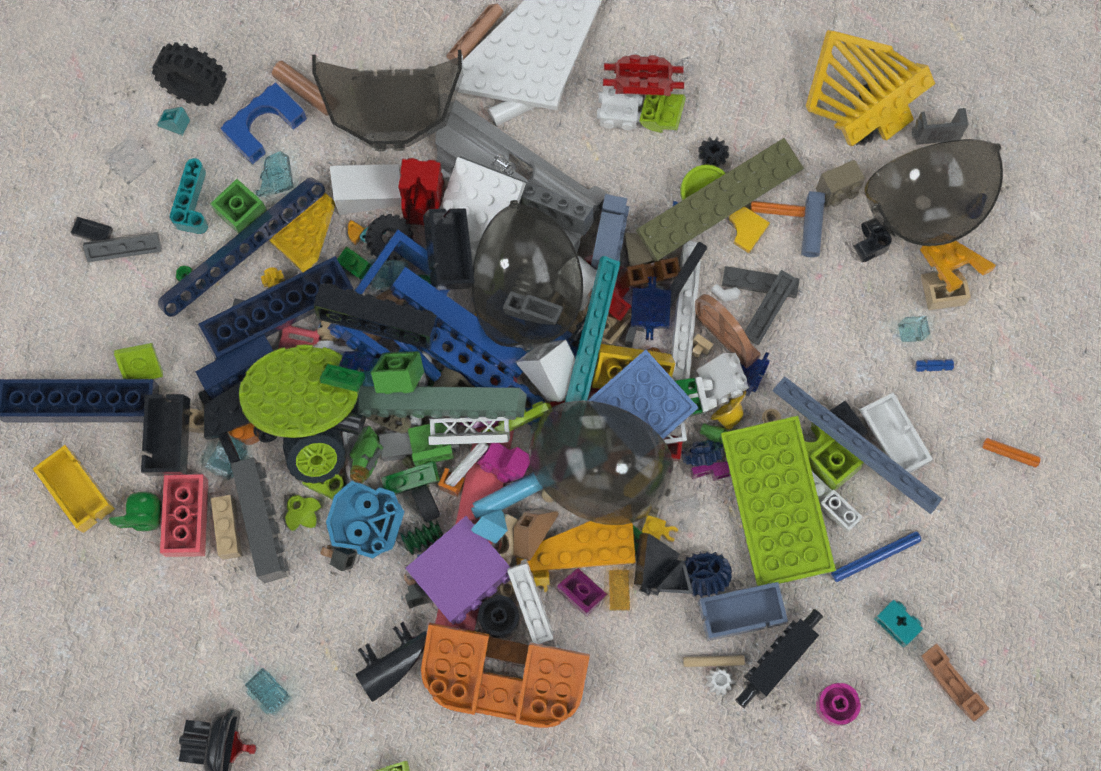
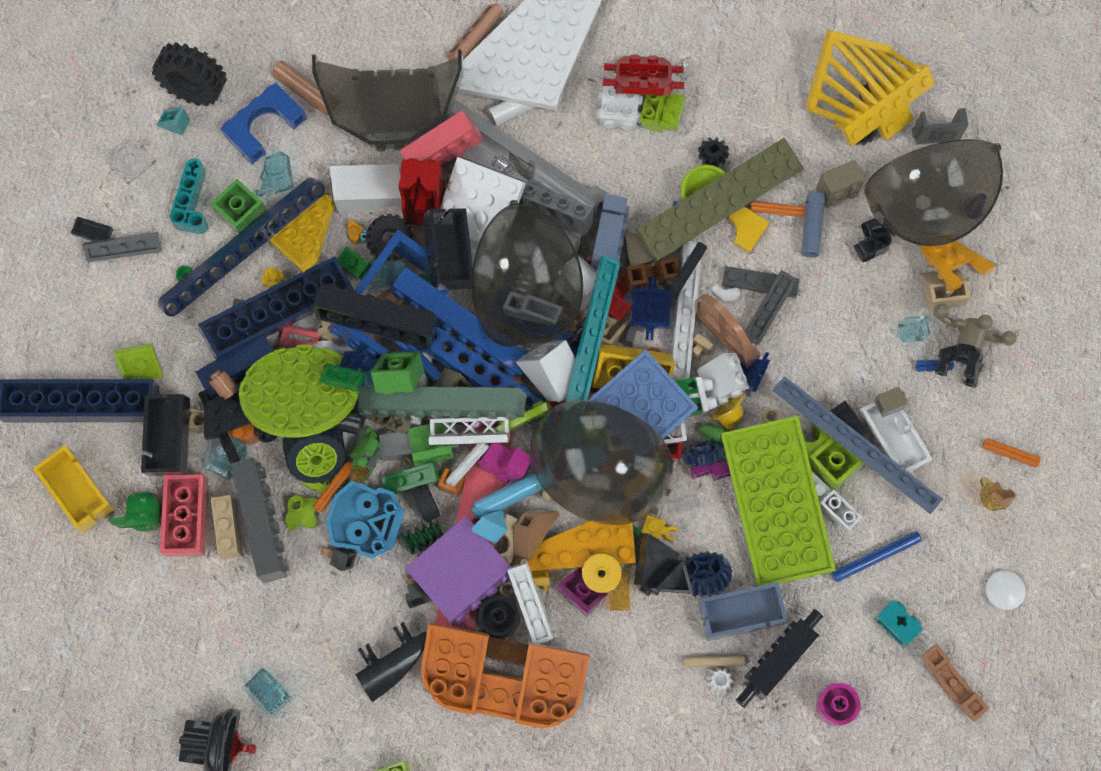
(222, 384): none -> nougat brick
(333, 488): none -> orange axle
(445, 141): none -> coral brick
(599, 562): none -> yellow plate
(891, 401): none -> dark tan brick
(969, 343): none -> wheel
(995, 497): none -> clear yellow piece
(1005, 590): none -> white dish

